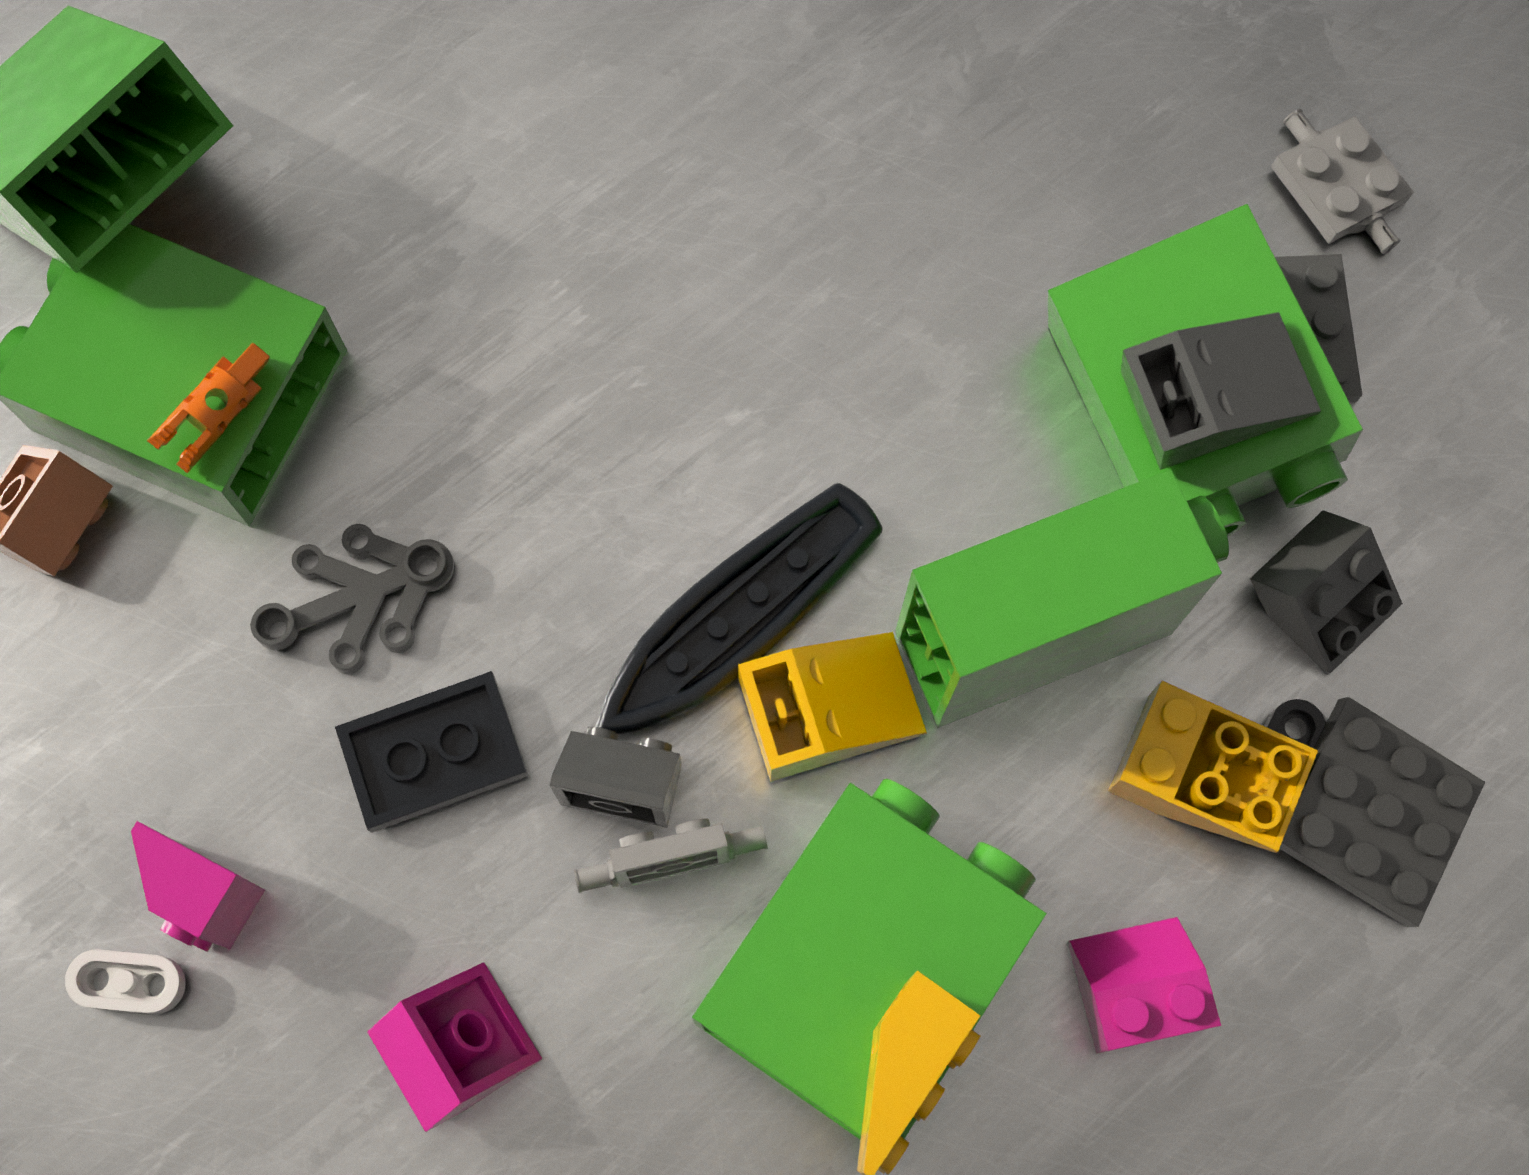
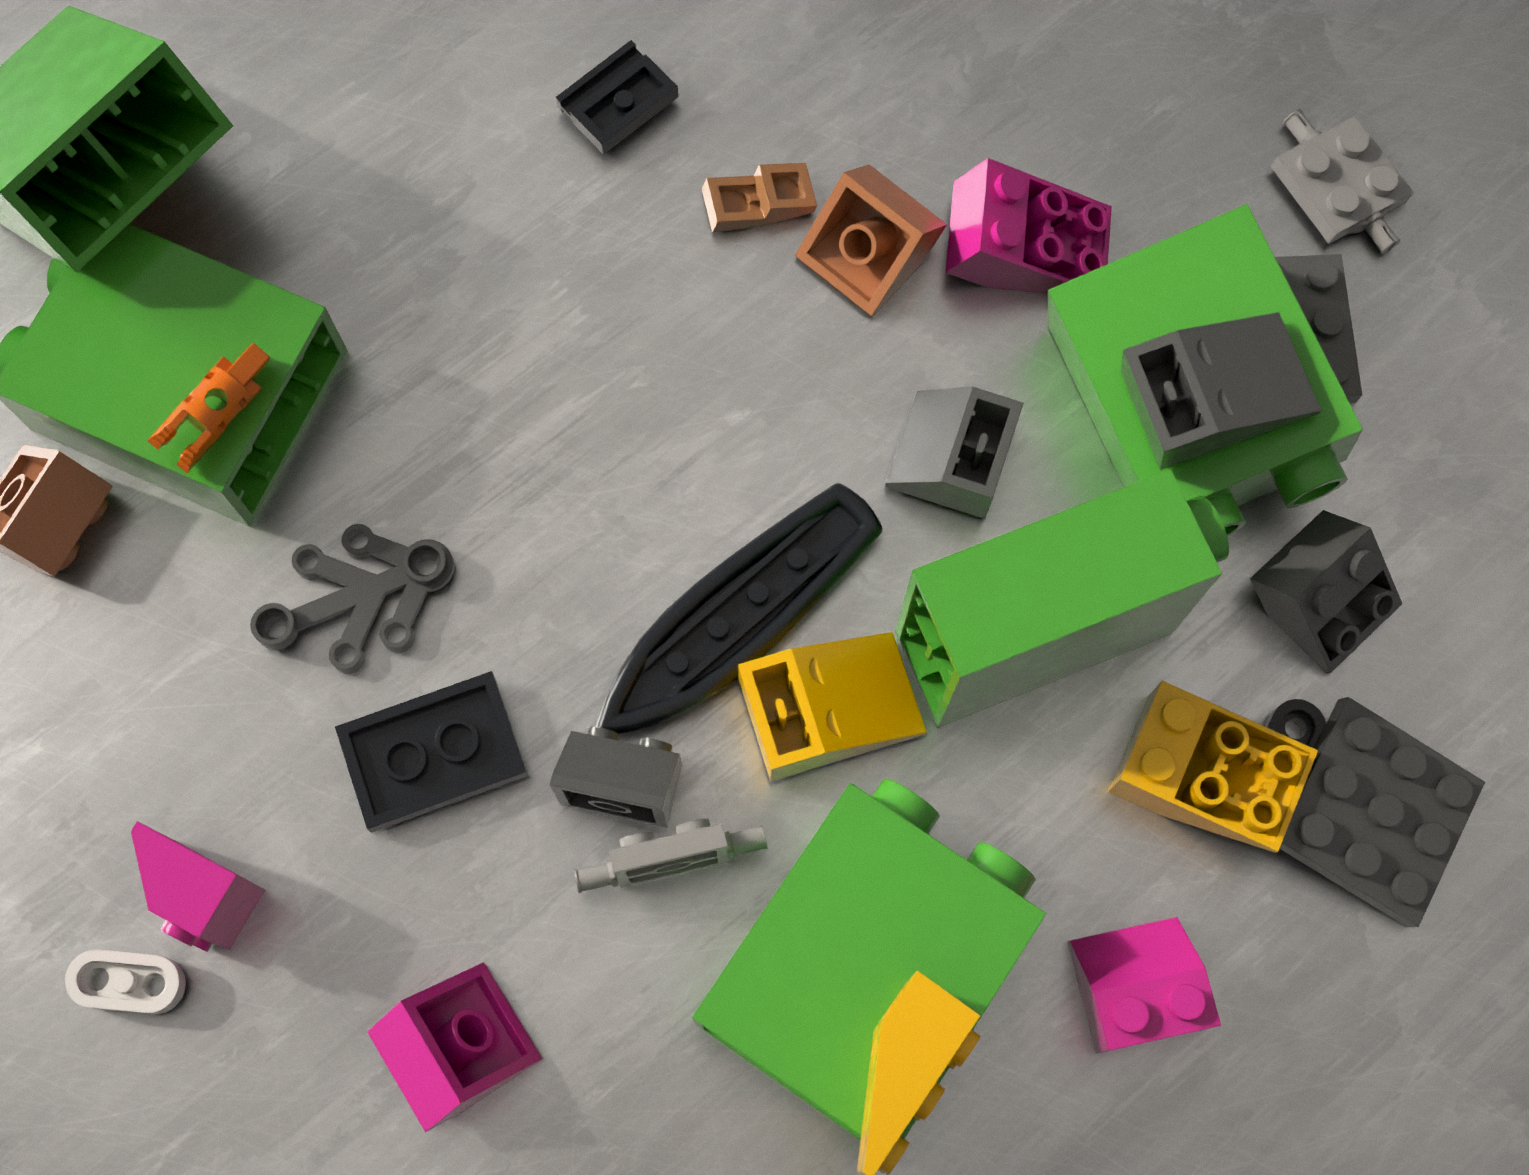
(617, 97): none -> black plate
(766, 198): none -> medium nougat slope
(869, 238): none -> nougat slope
(955, 447): none -> dark grey slope
(1023, 230): none -> dark pink slope

